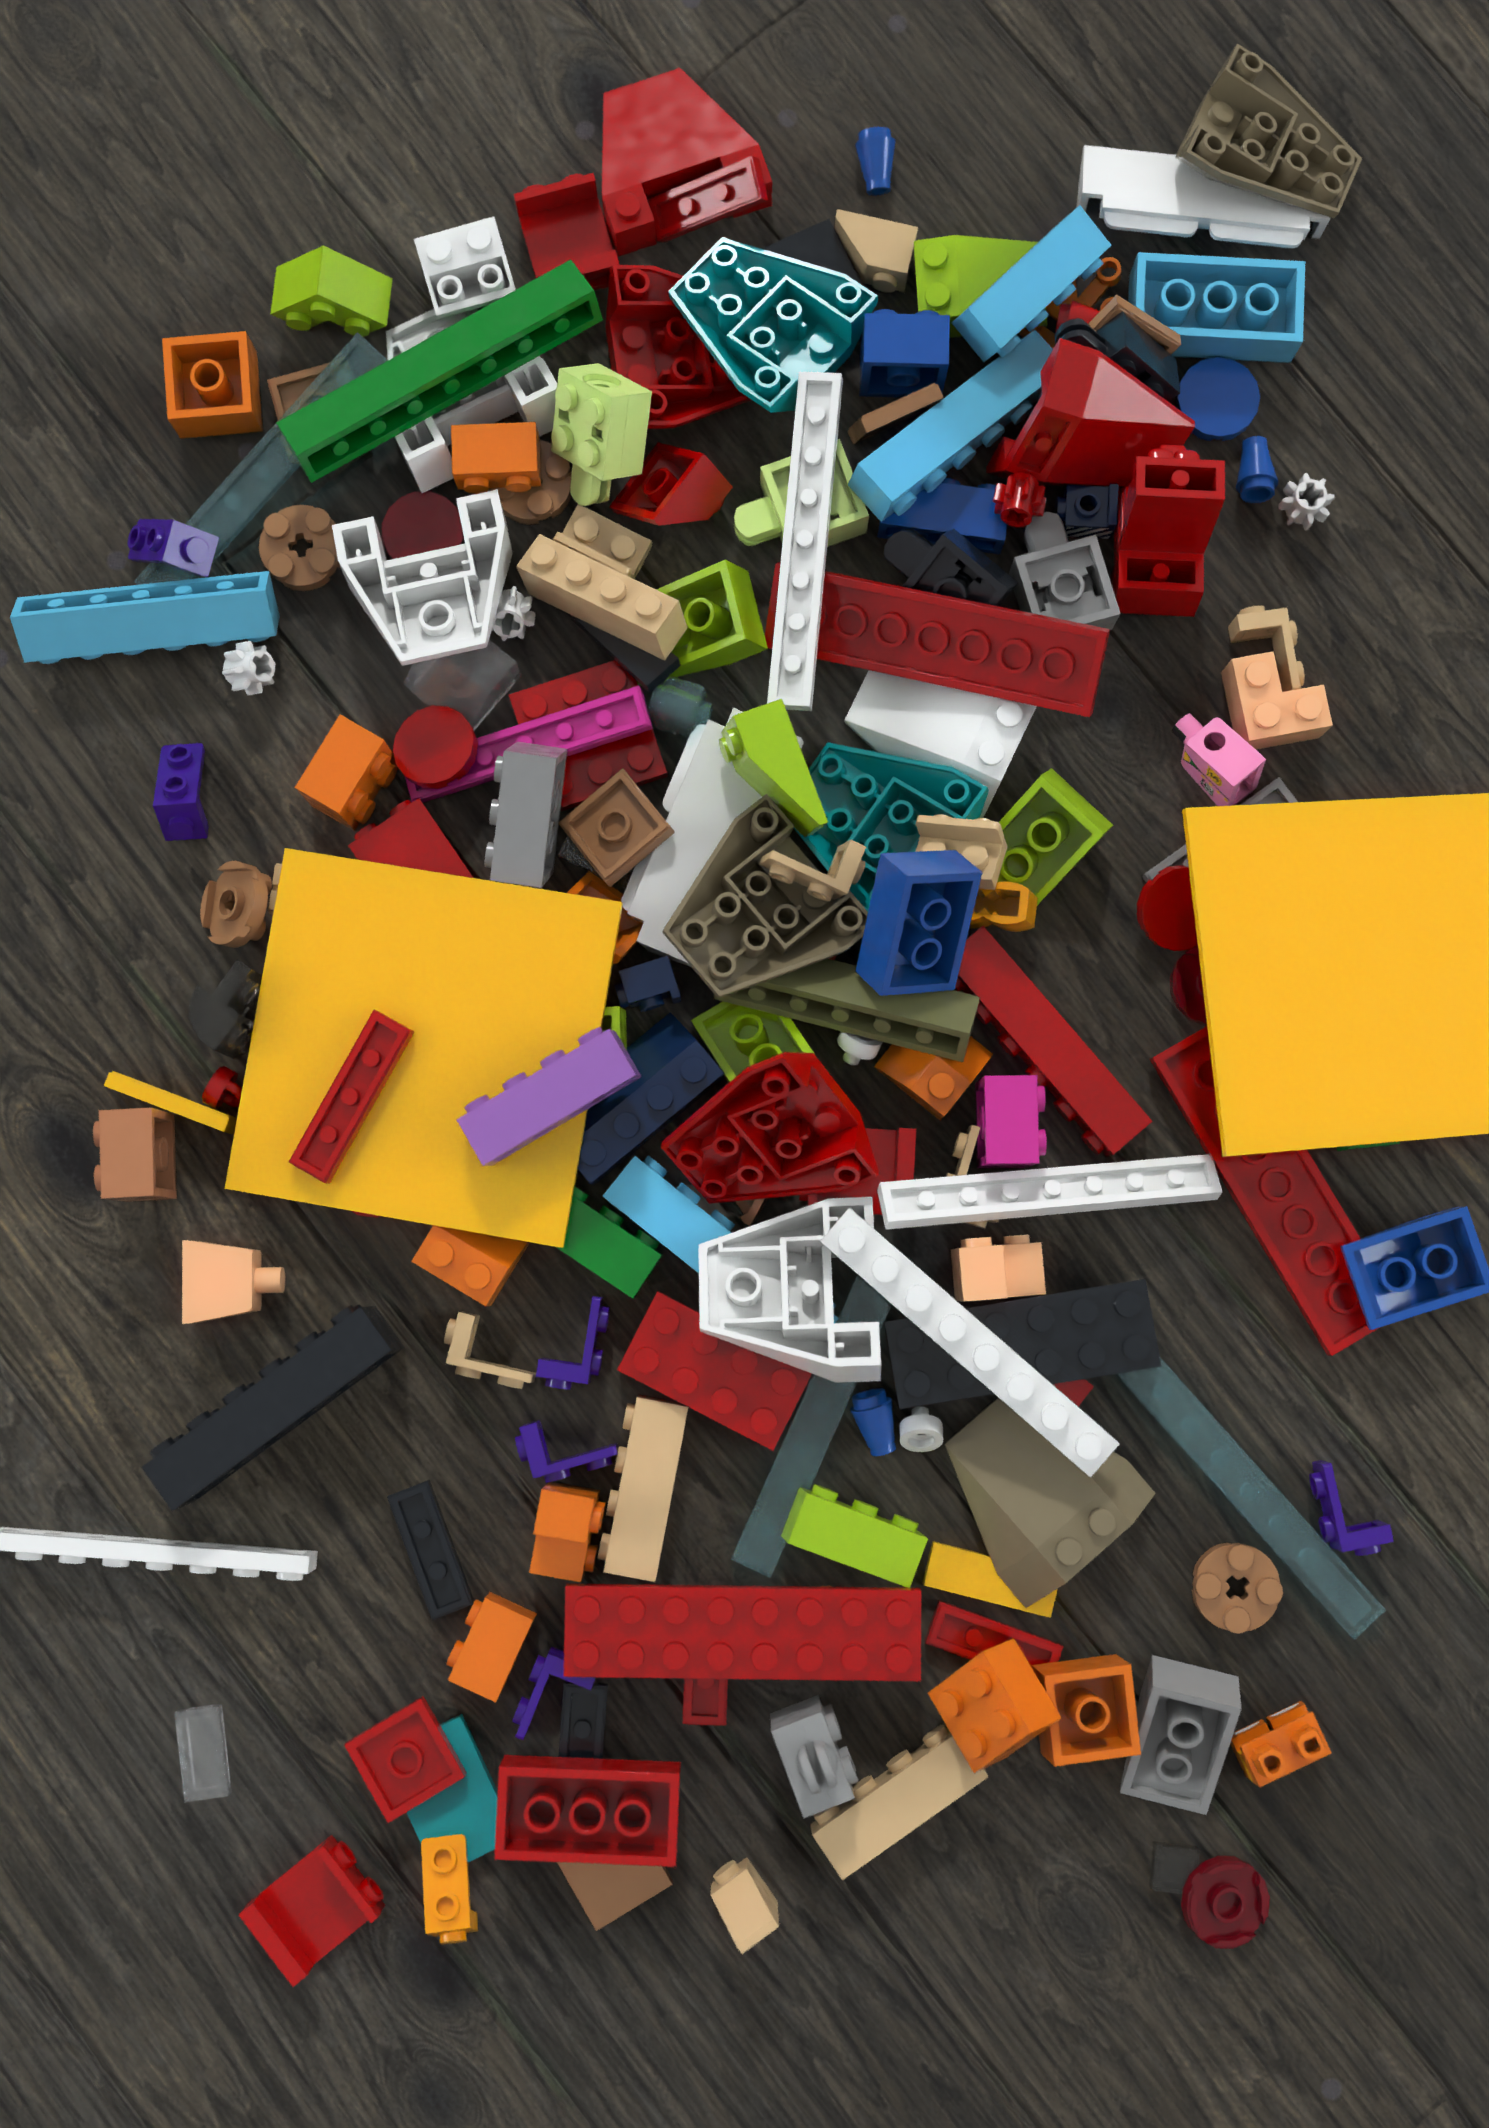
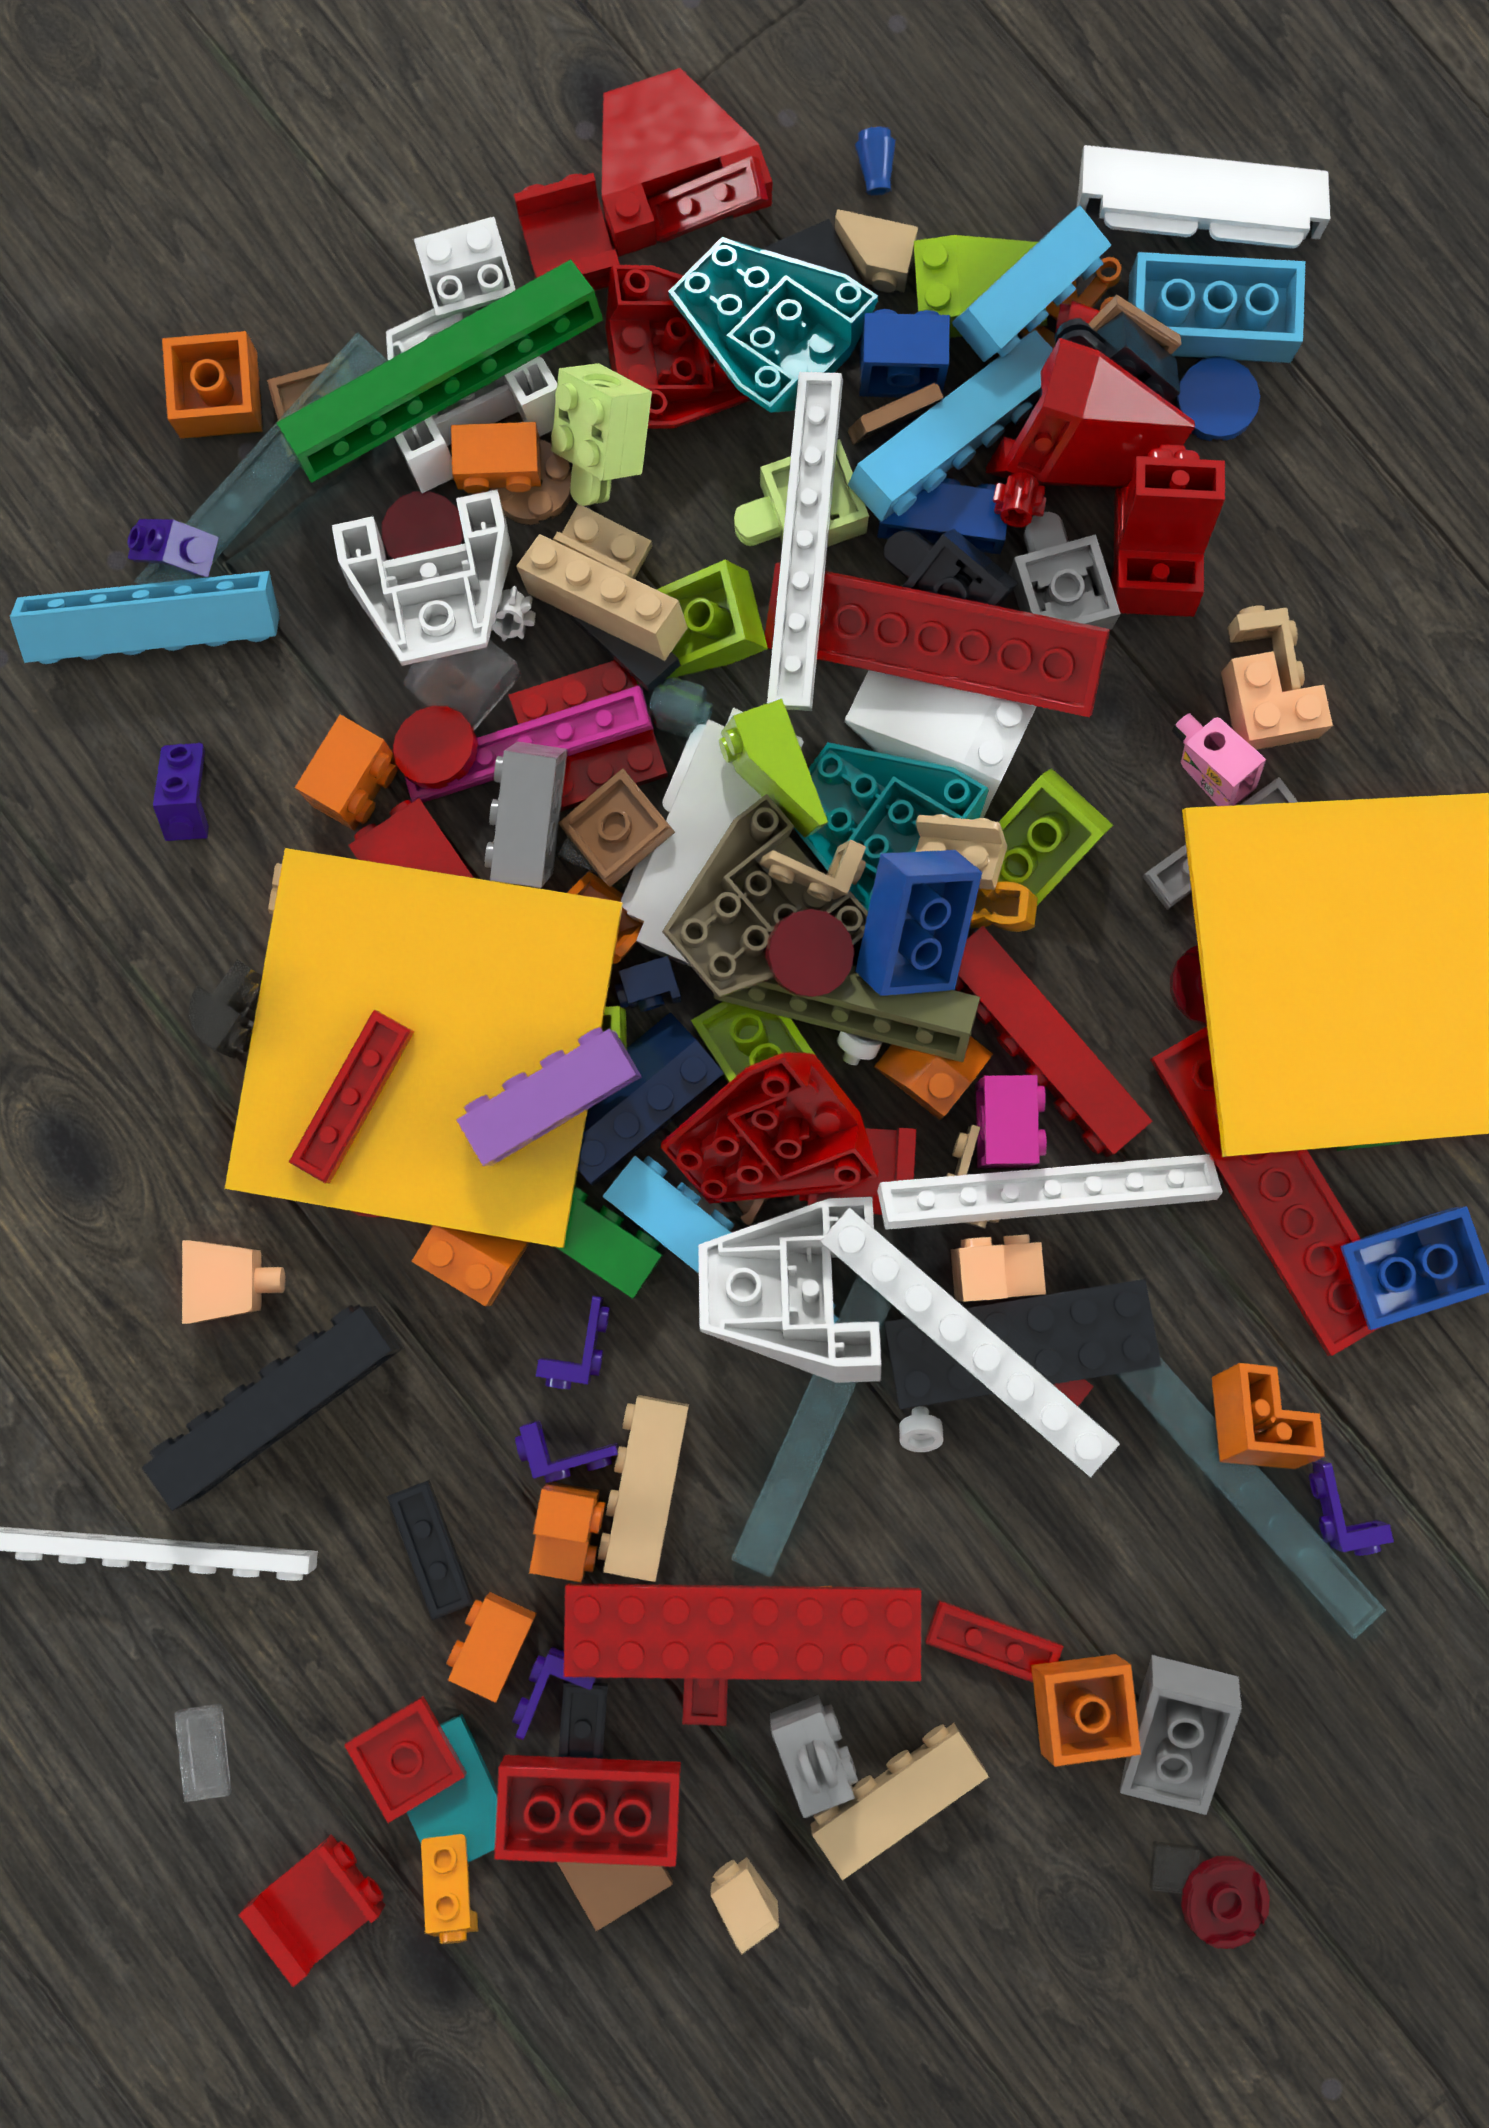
(135, 1154): nougat brick -> none
(171, 1102): yellow tile -> none
(219, 1089): red tile -> none
(244, 921): medium nougat plate -> none
(249, 668): white gear -> none
(283, 531): medium nougat plate -> none
(332, 289): lime brick -> none
(460, 1336): tan bracket -> none
(673, 488): red slope -> none
(712, 1375): red brick -> none
(810, 953): none -> dark red tile
(855, 1535): lime brick -> none
(875, 1420): blue cone -> none
(975, 1577): yellow tile -> none
(994, 1705): orange brick -> none
(1036, 1505): dark tan wedge -> none
(1084, 523): dark blue brick -> none
(1167, 909): red tile -> none
(1255, 1427): none -> orange brick
(1256, 471): blue cone -> none
(1261, 1587): medium nougat plate -> none
(1268, 139): dark tan wedge -> none
(1288, 1747): orange hips -> none
(1313, 493): white gear -> none

